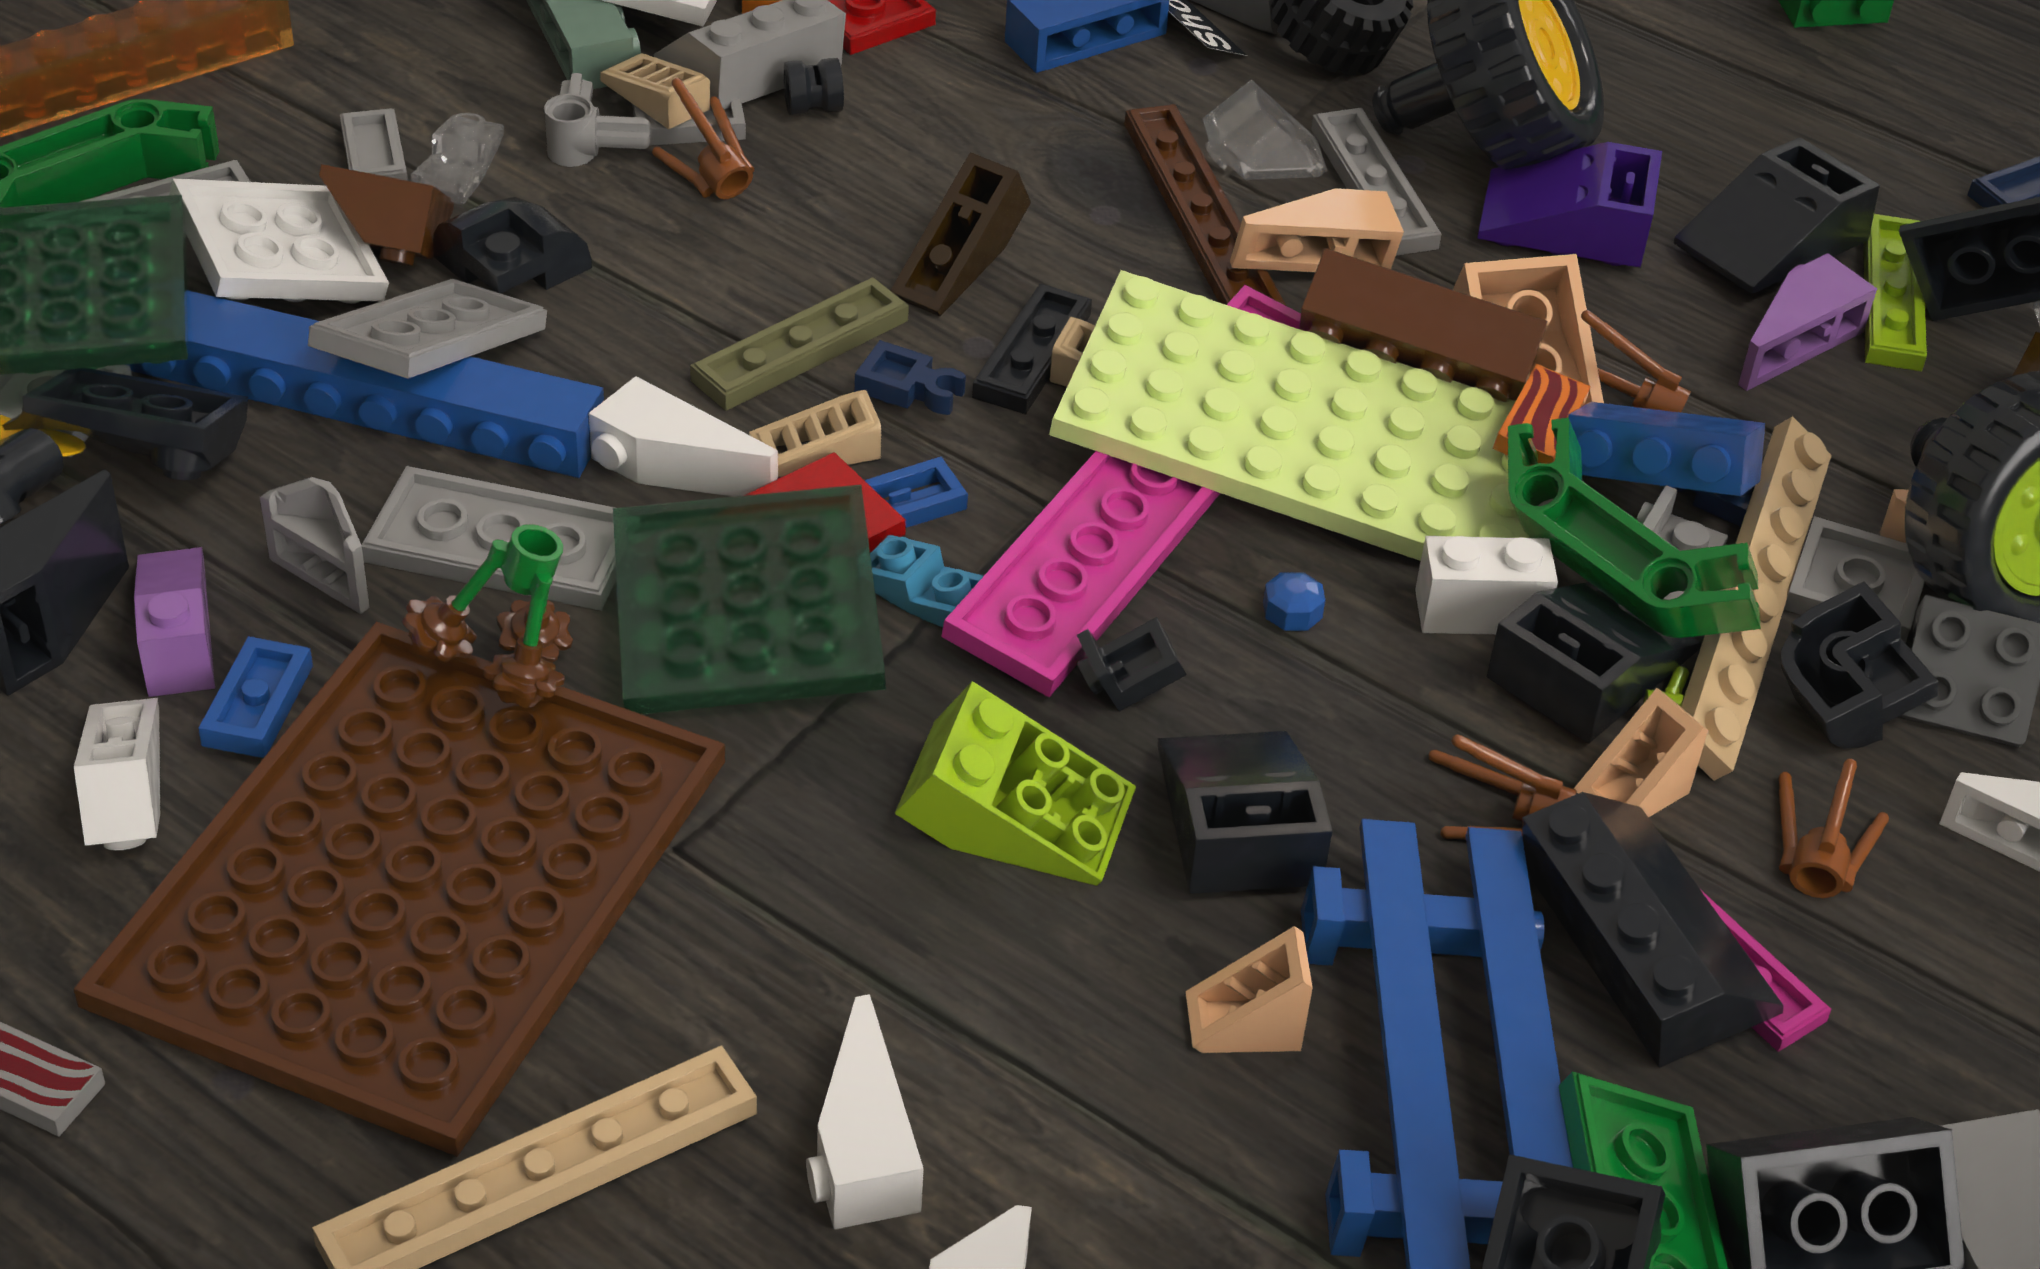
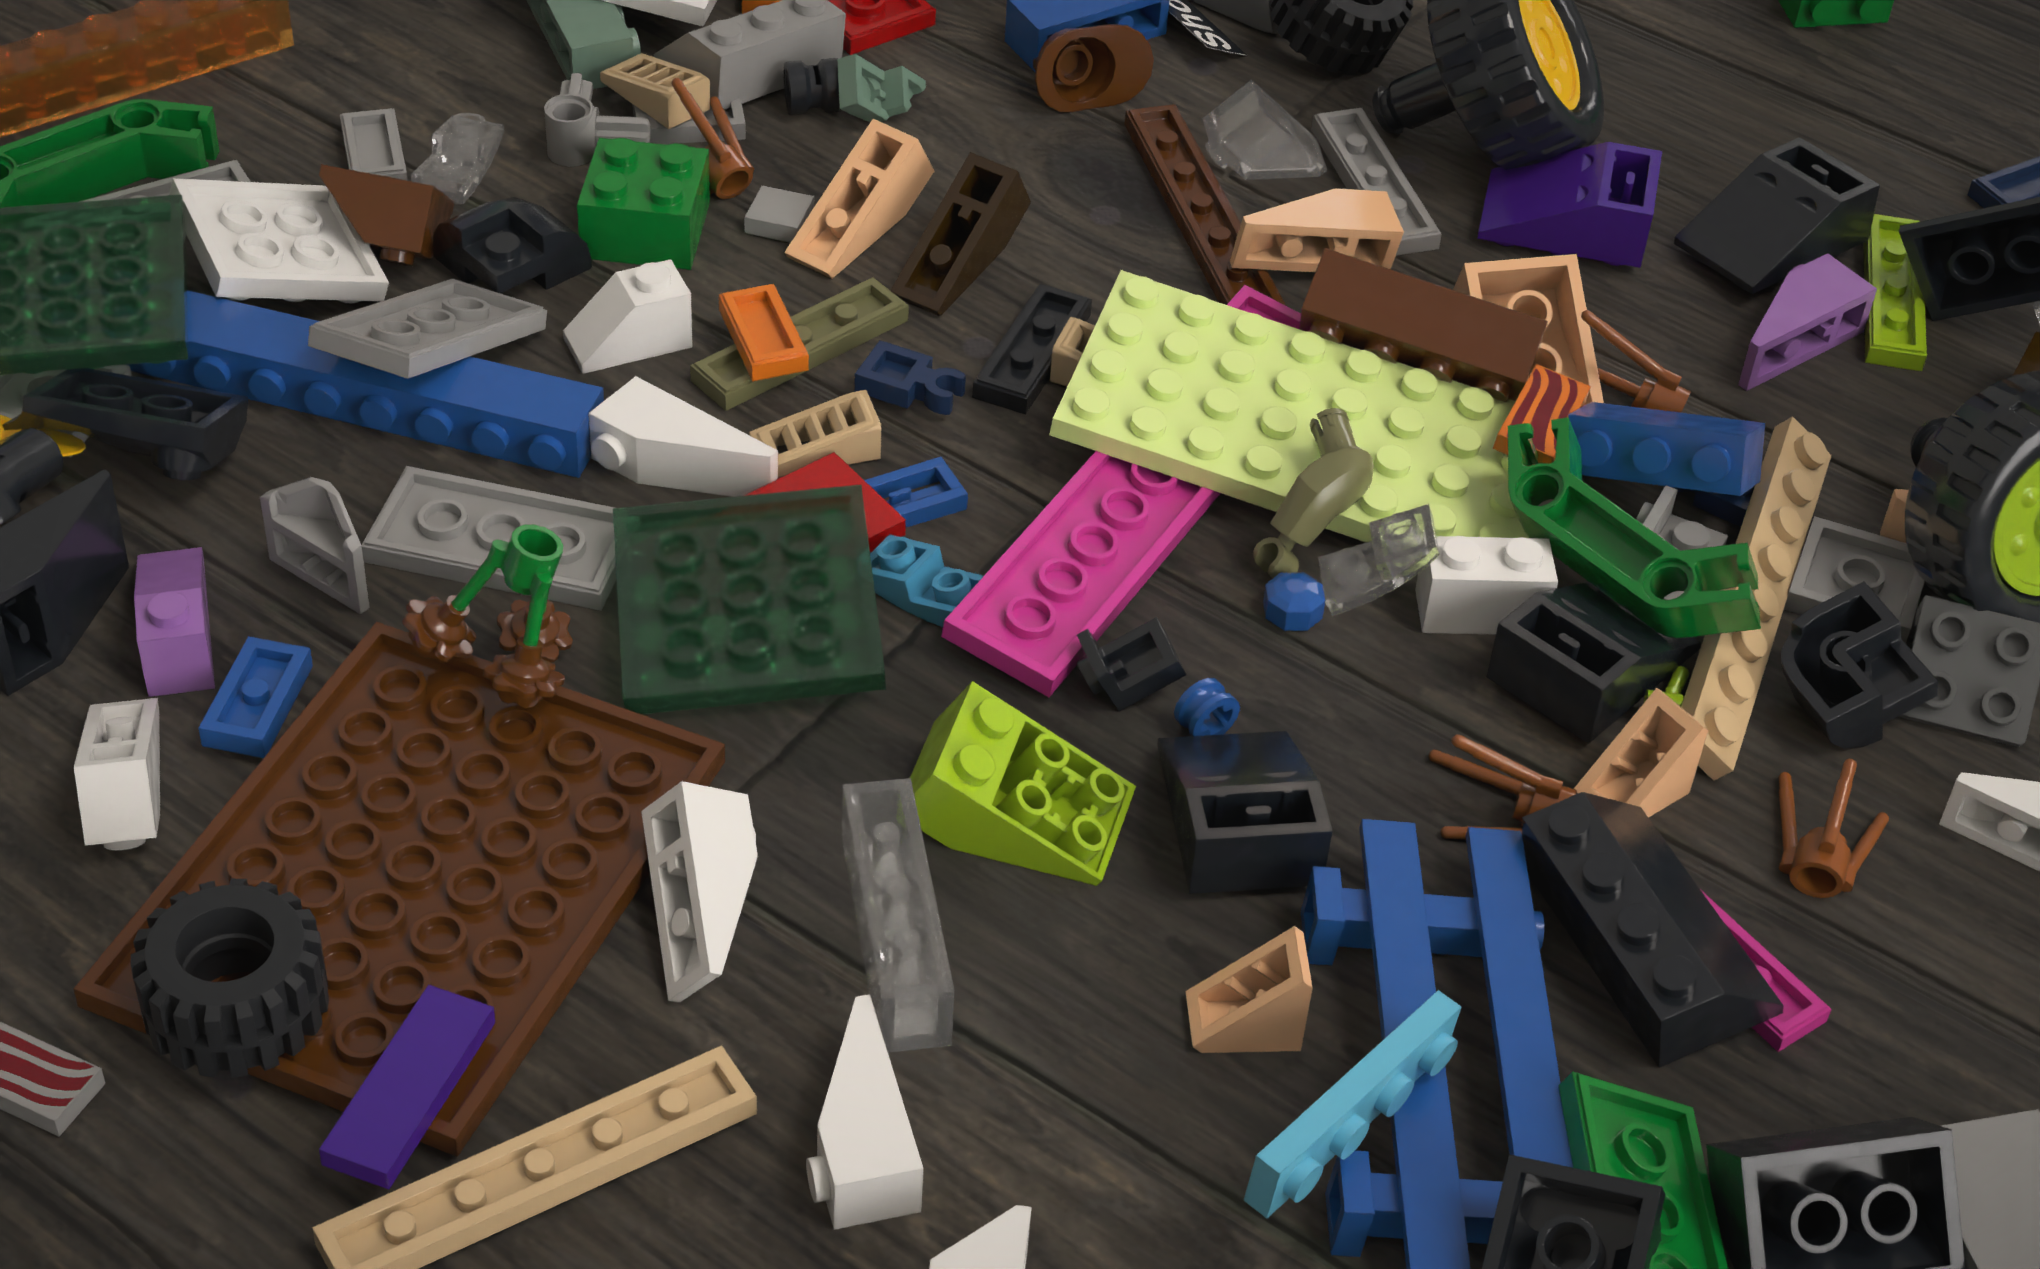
(241, 1019): none -> black tyre
(407, 1087): none -> dark purple tile
(632, 318): none -> white slope
(644, 202): none -> green brick
(700, 874): none -> white slope
(763, 332): none -> orange tile
(777, 213): none -> light grey tile
(862, 200): none -> light nougat slope
(875, 93): none -> sand green slope
(897, 915): none -> clear brick
(1092, 67): none -> reddish brown piece
(1206, 708): none -> blue bush
(1318, 493): none -> olive arm
(1343, 1114): none -> medium azure plate
(1398, 552): none -> clear slope

